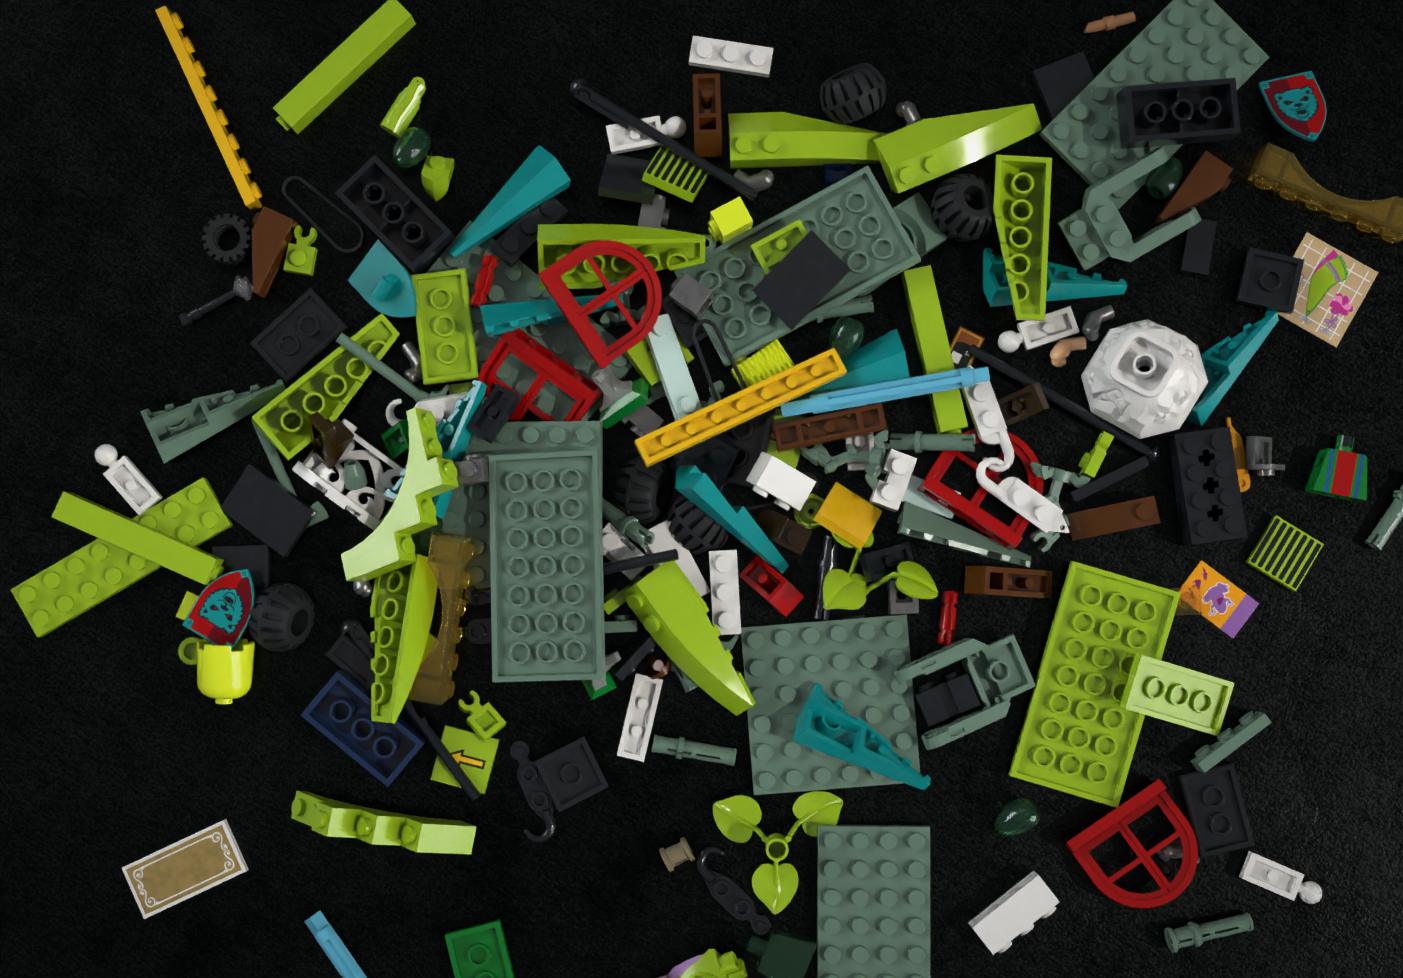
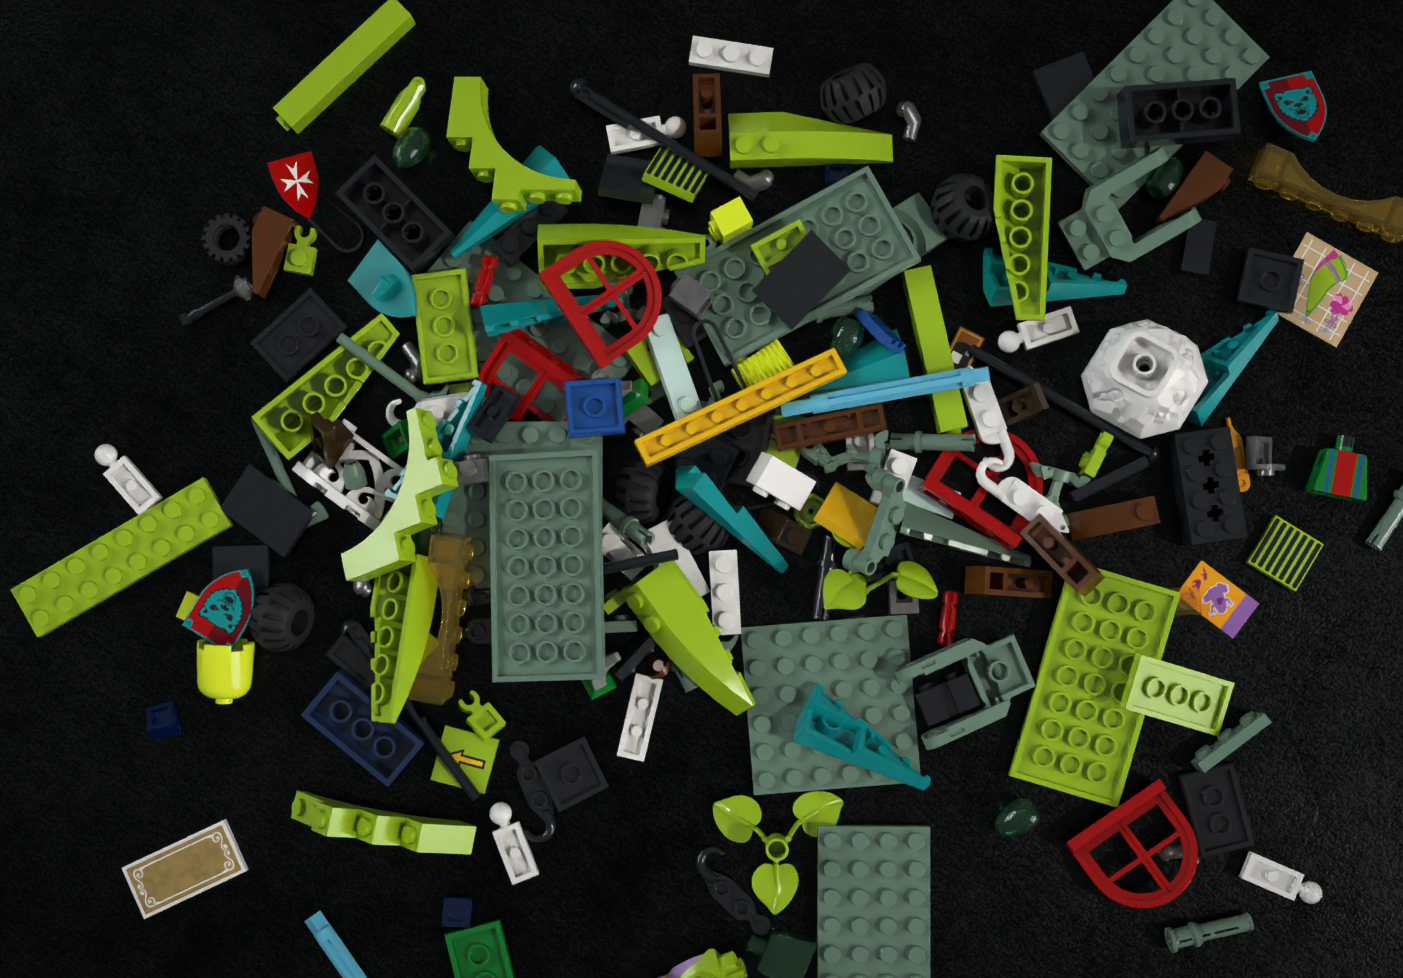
(138, 538): lime brick -> none
(163, 721): none -> clear blue slope
(188, 425): sand green wedge -> none
(188, 650): lime tile -> none
(205, 97): yellow plate -> none
(296, 182): none -> red shield
(437, 176): lime plate -> none
(457, 911): none -> clear blue plate
(512, 844): none -> white plate
(513, 183): none -> lime arch
(594, 407): none -> blue tile
(676, 854): dark tan bush -> none
(695, 750): sand green pin -> none
(771, 586): red slope -> none
(880, 330): none -> blue tile
(884, 526): none -> sand green plate
(950, 142): lime wedge -> none
(1014, 913): white brick -> none
(1062, 555): none -> reddish brown slope
(1064, 347): light nougat arm -> none
(1093, 322): flat silver arm -> none
(1110, 22): medium nougat piece -> none

